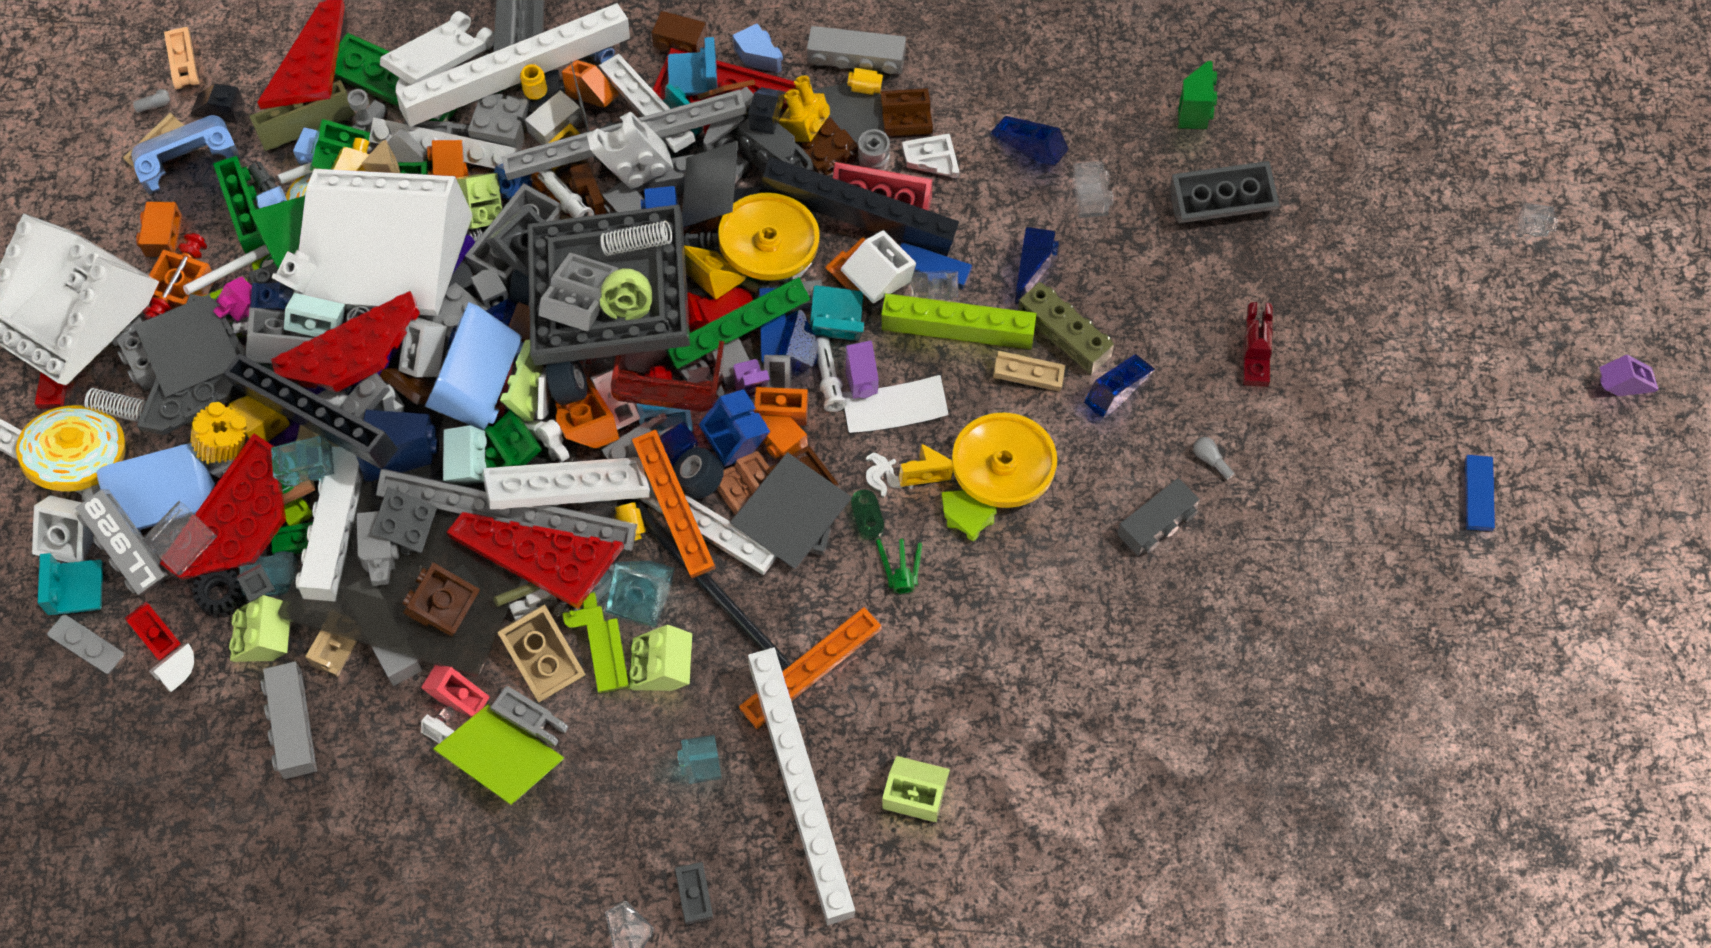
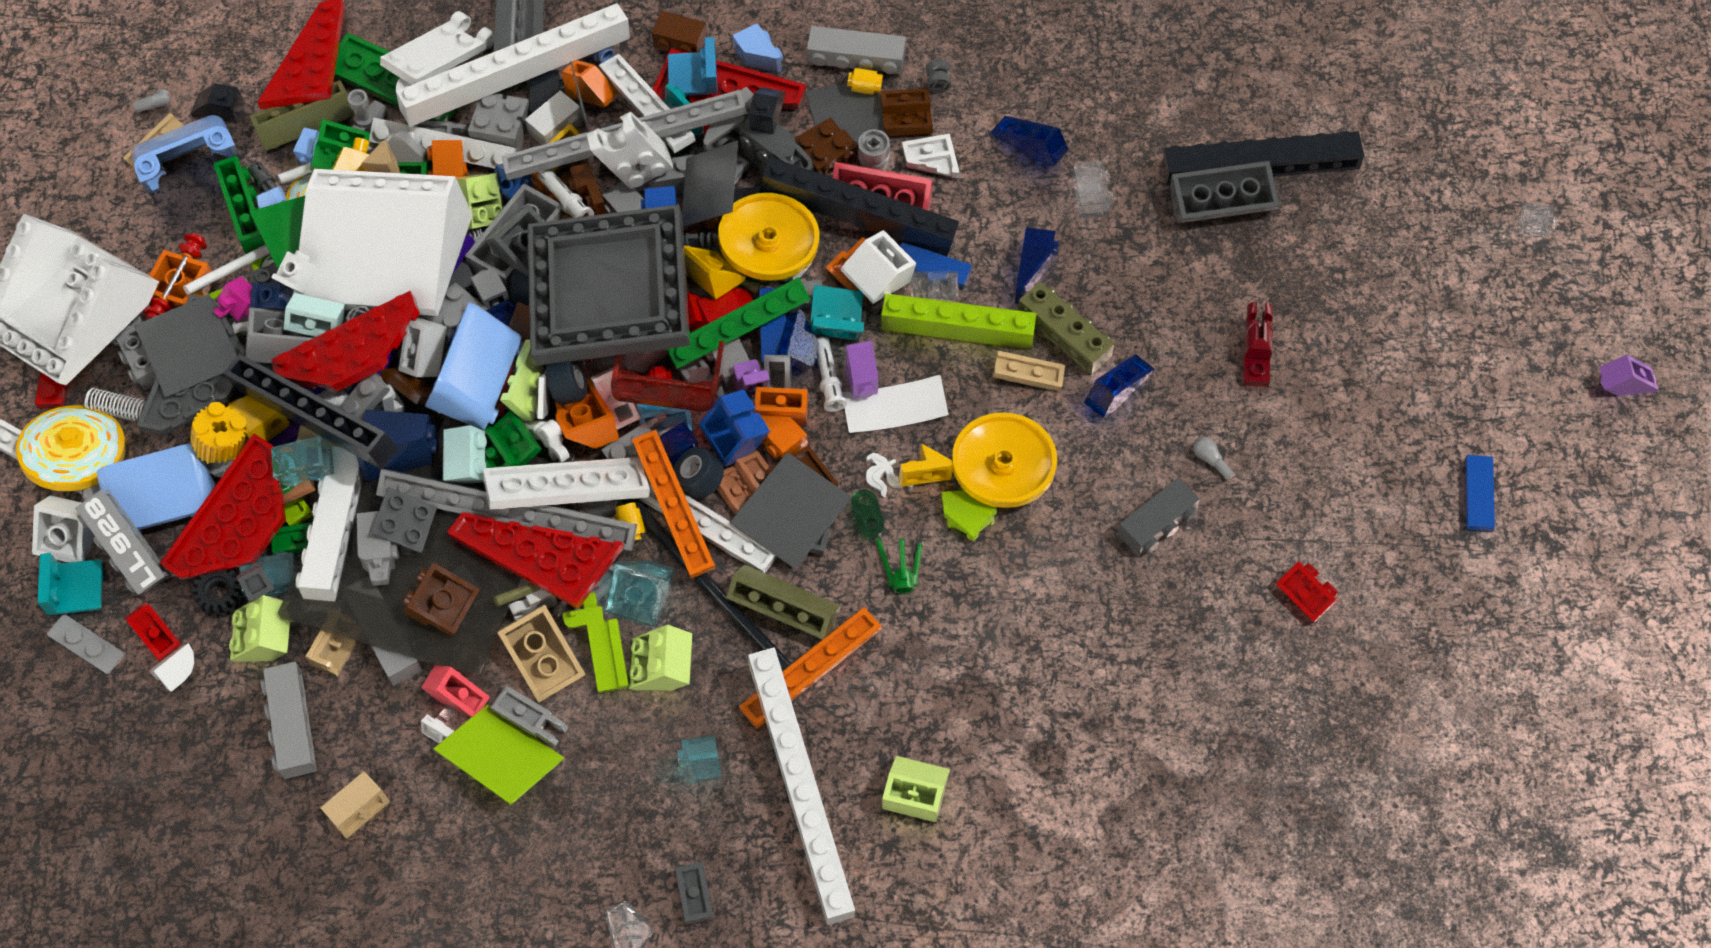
(159, 228): orange brick -> none
(179, 538): clear tile -> none
(181, 57): light nougat plate -> none
(355, 804): none -> tan hinge
(533, 81): yellow brick -> none
(575, 292): light grey slope -> none
(626, 294): yellowish green cylinder -> none
(664, 238): white piece -> none
(726, 89): dark orange piece -> none
(783, 601): none -> olive brick
(805, 111): yellow brick -> none
(938, 76): none -> dark grey wheel
(1198, 98): green slope -> none
(1286, 155): none -> black brick
(1308, 591): none -> red bracket

